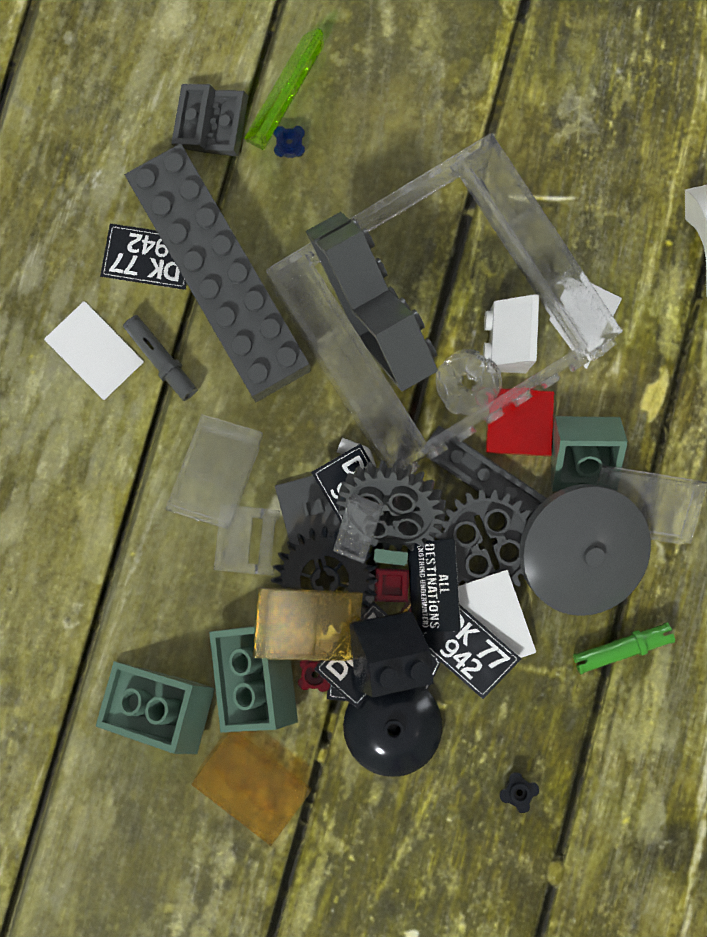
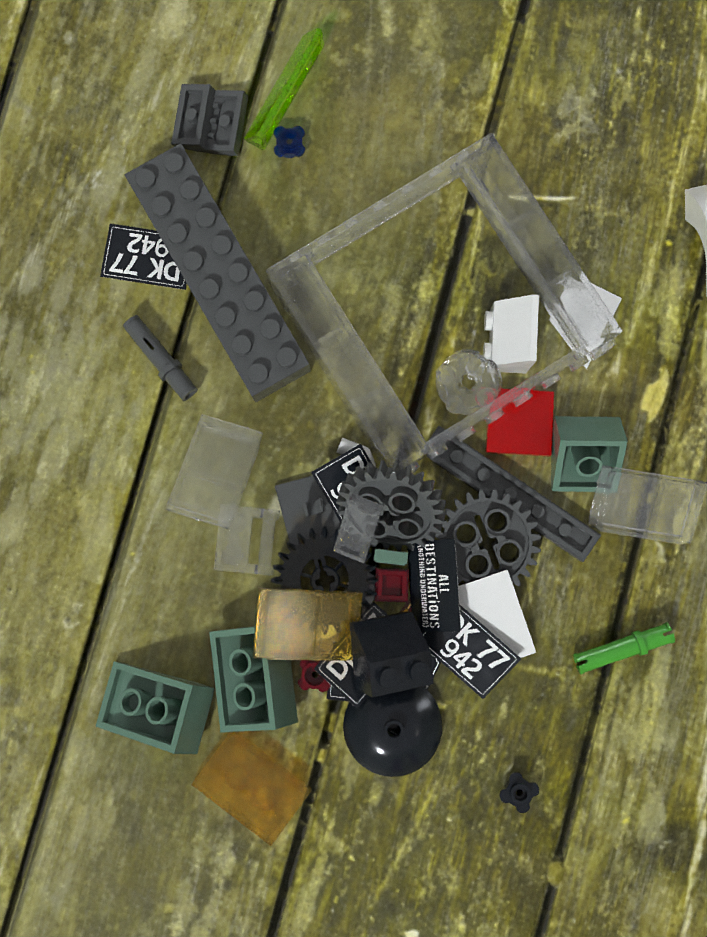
(94, 350): white sticker -> none
(374, 310): dark grey piece -> none
(585, 549): dark grey dish -> none

